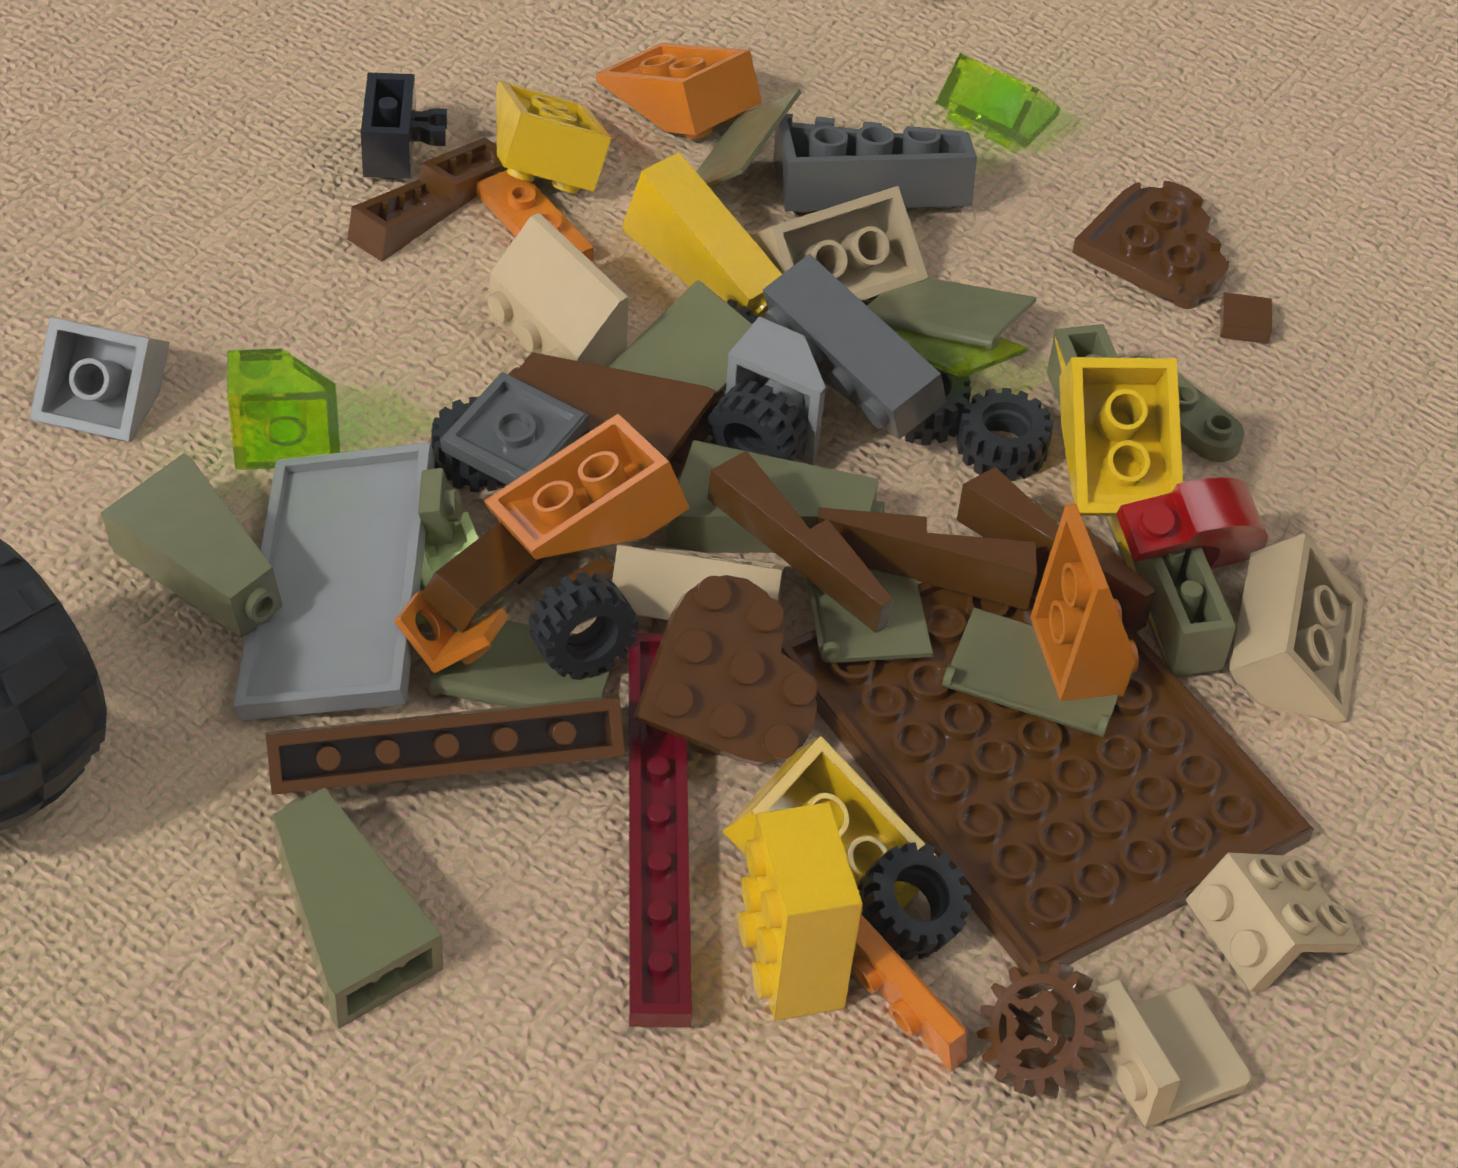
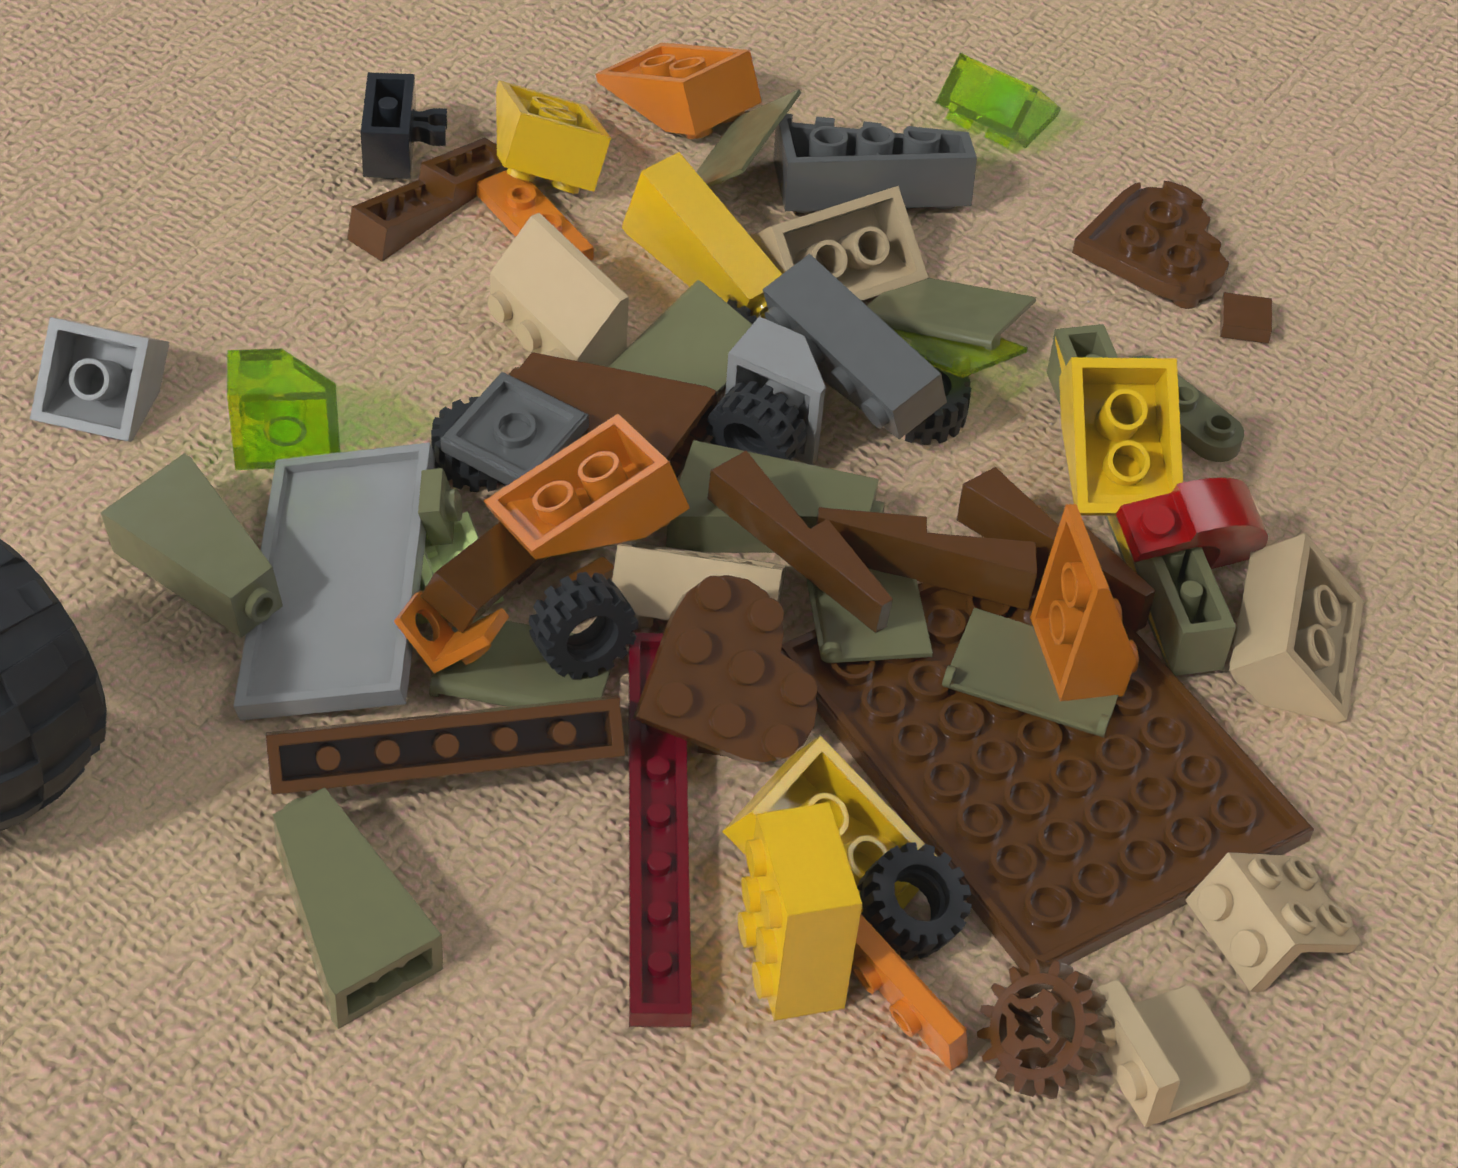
(1008, 414): black tyre -> none

